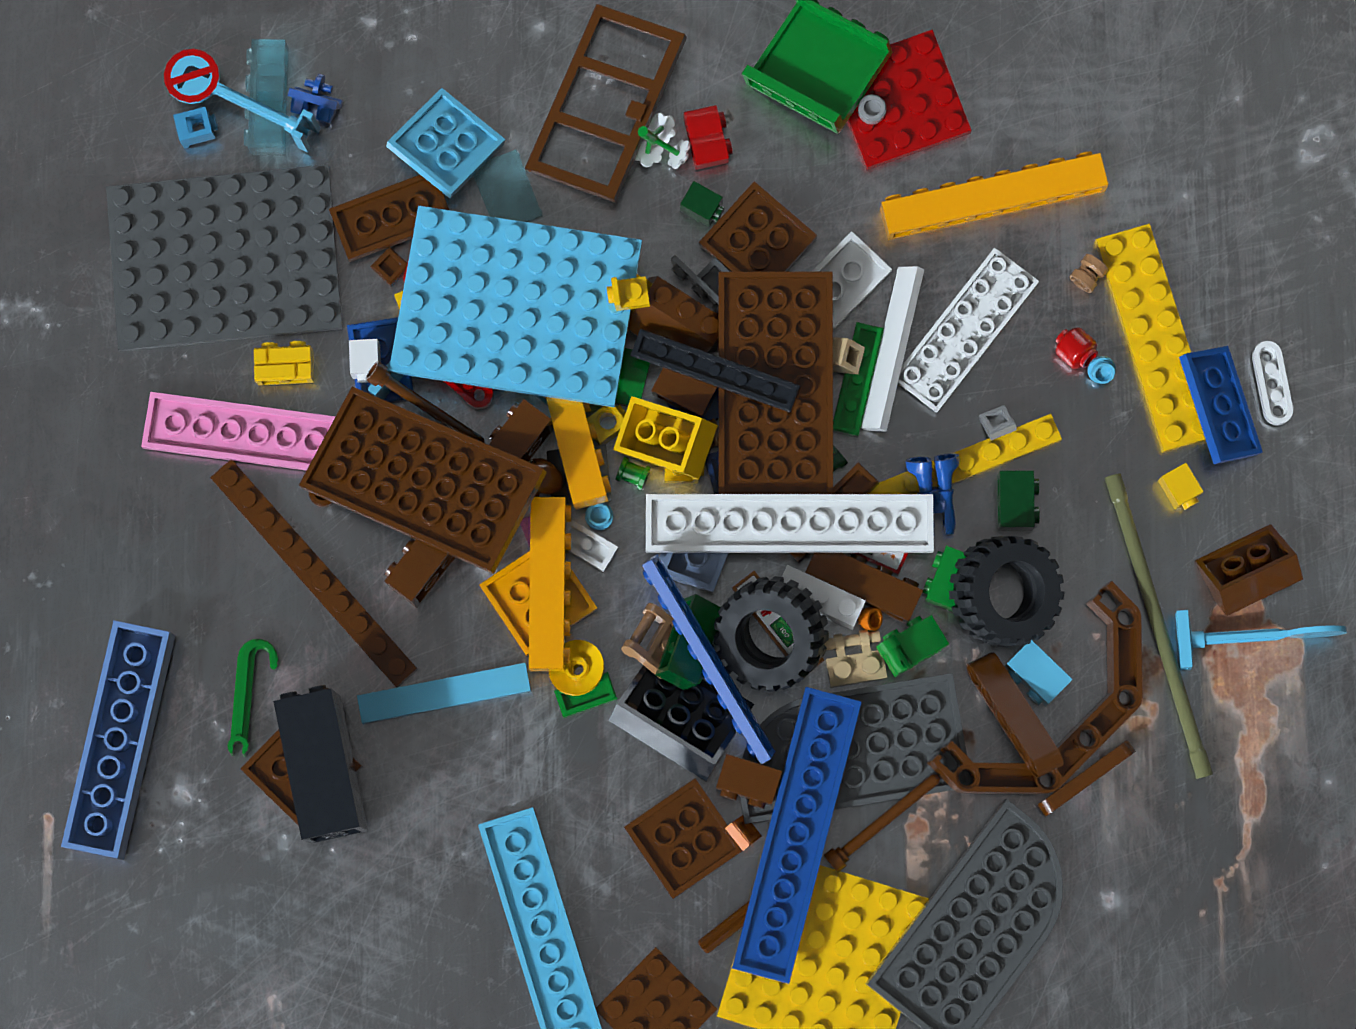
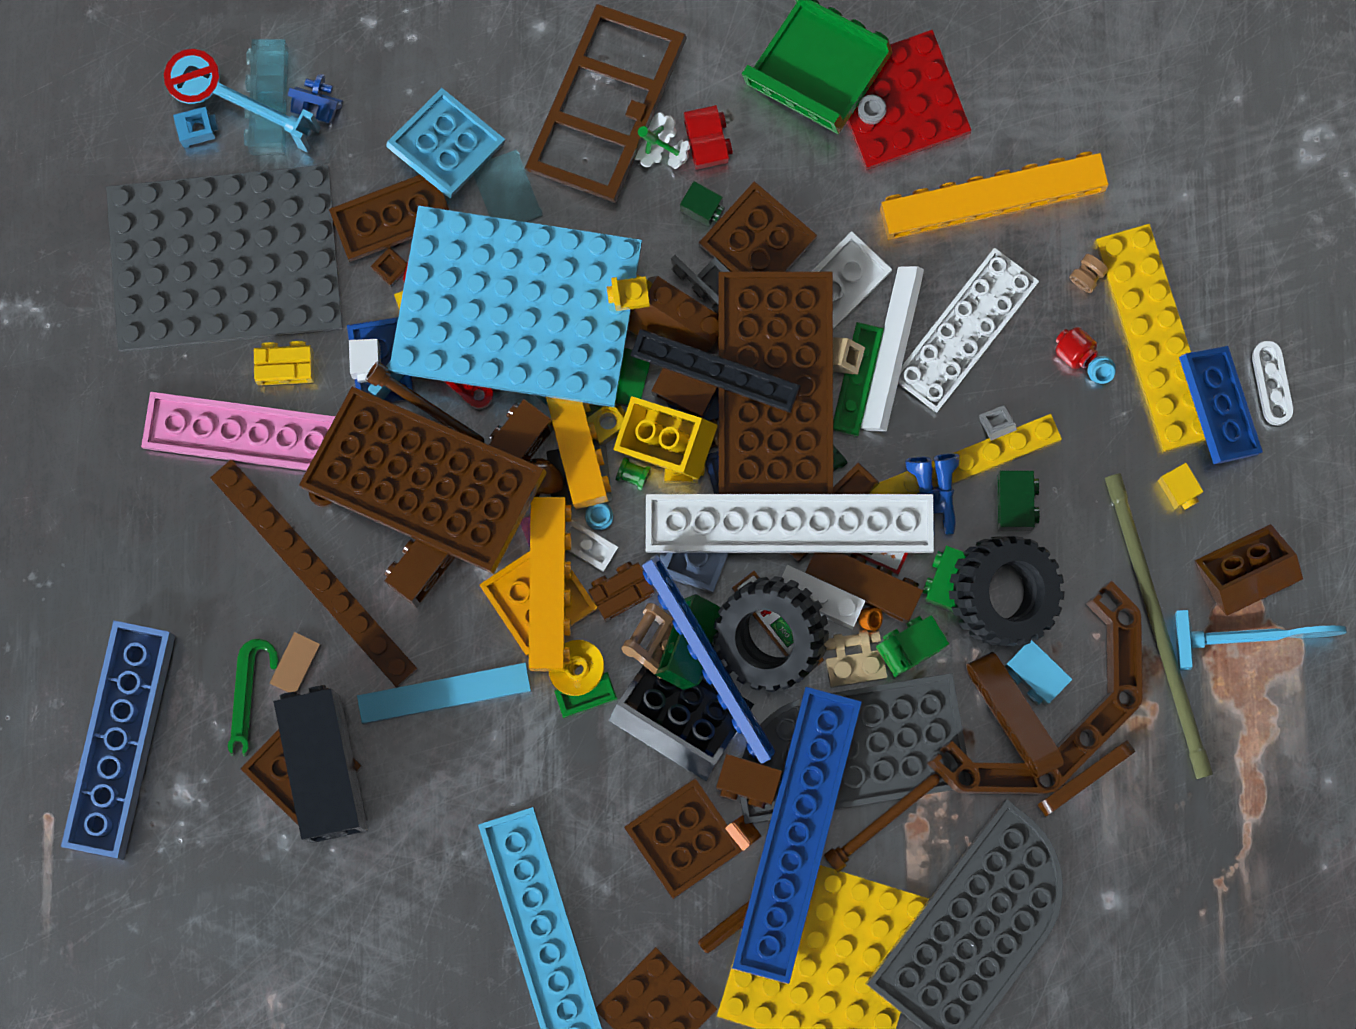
(295, 663): none -> medium nougat tile
(620, 591): none -> reddish brown brick

